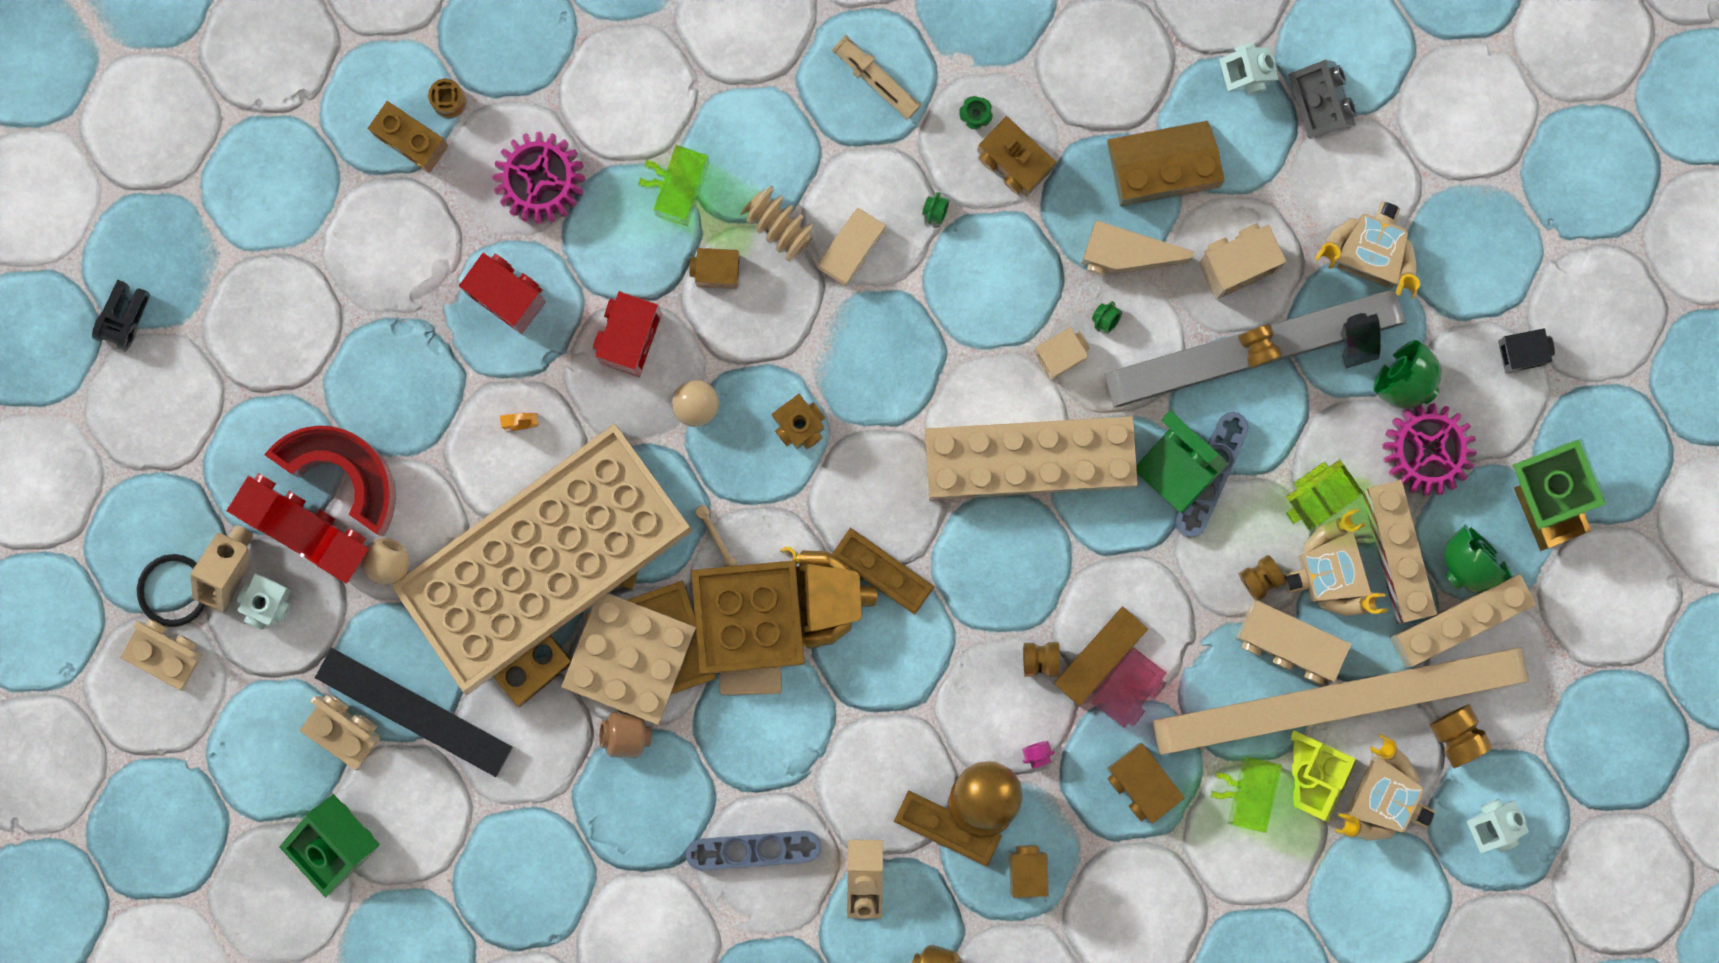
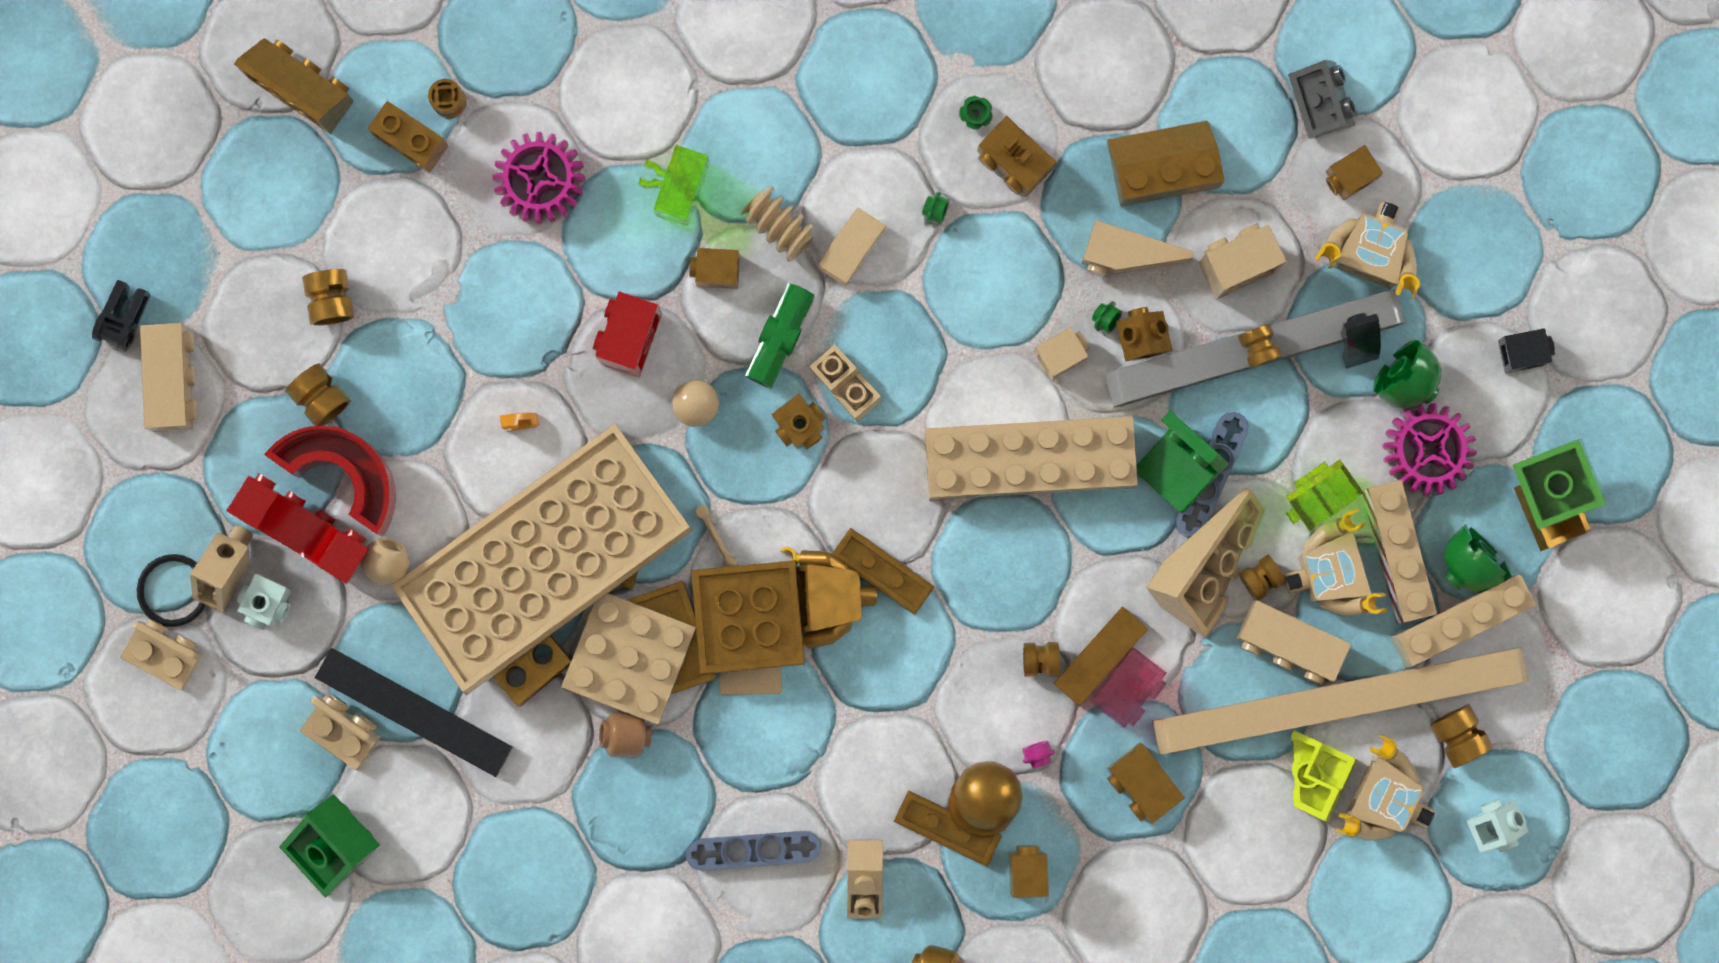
(167, 377): none -> tan brick
(296, 83): none -> pearl gold slope
(320, 398): none -> pearl gold wheel
(328, 297): none -> pearl gold wheel
(503, 293): red brick -> none
(779, 335): none -> green piece
(846, 383): none -> tan slope
(866, 68): tan pin -> none
(1143, 334): none -> pearl gold brick
(1198, 573): none -> tan wedge
(1249, 69): light aqua brick -> none
(1253, 793): clear neon green brick -> none
(1353, 173): none -> pearl gold brick

